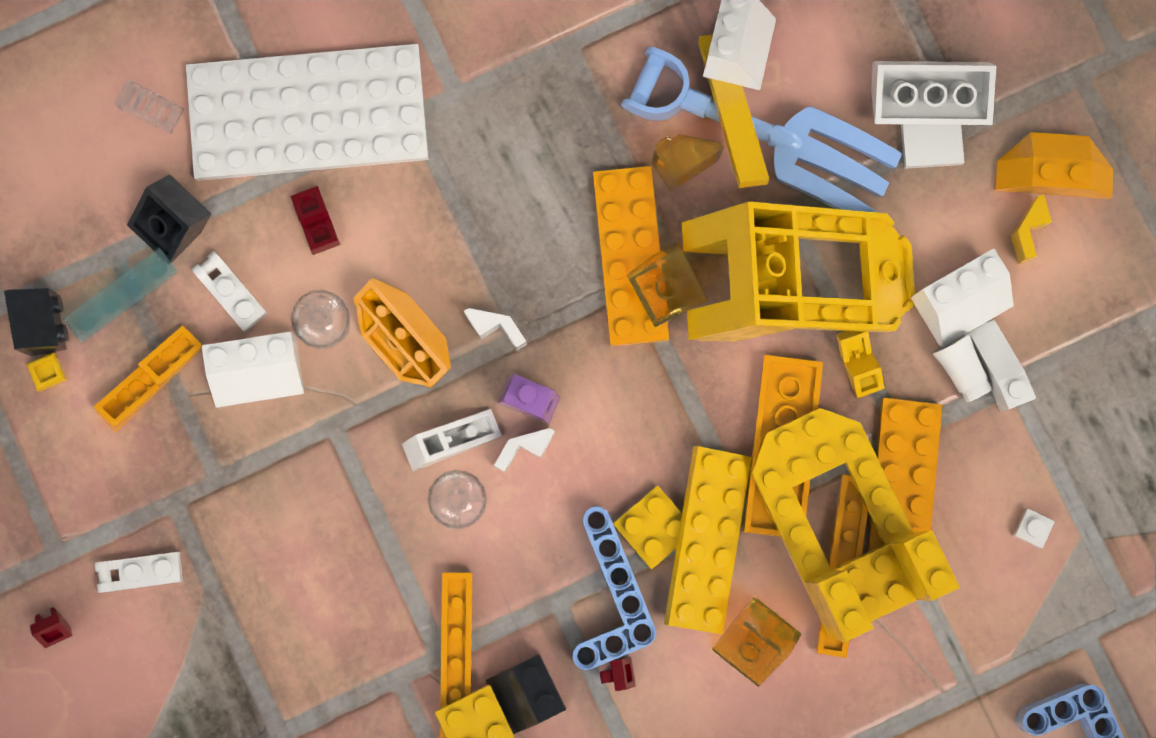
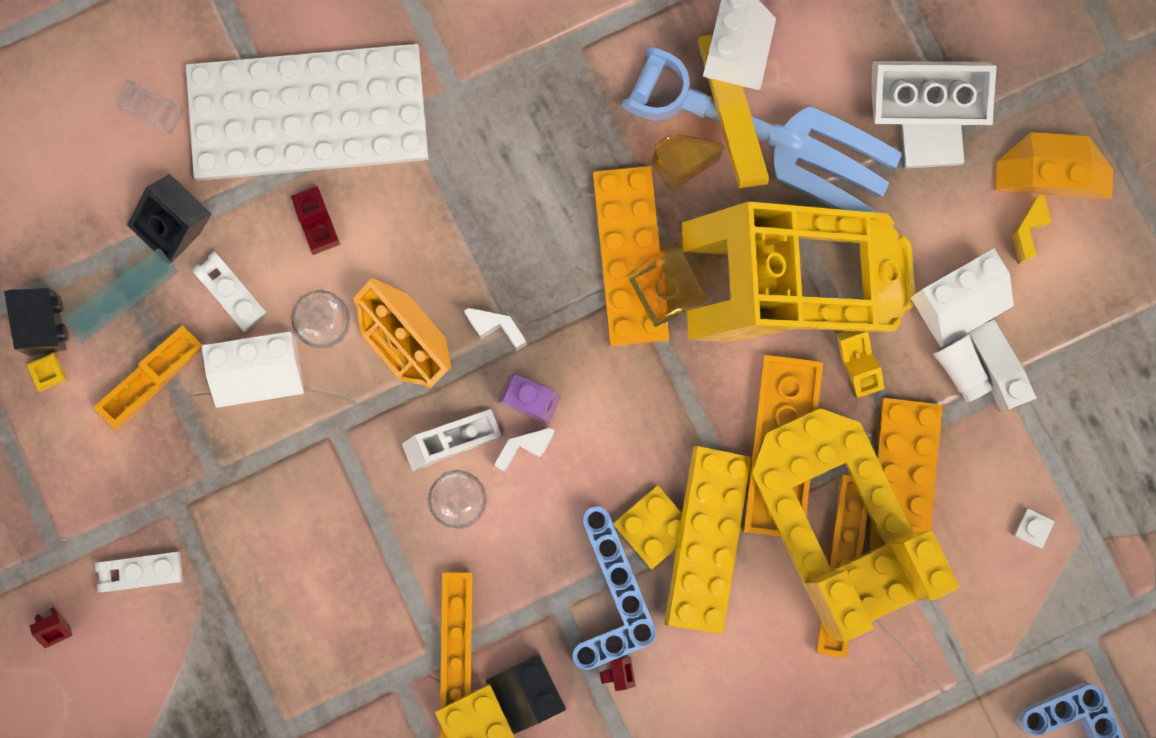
(757, 641): clear yellow slope -> none

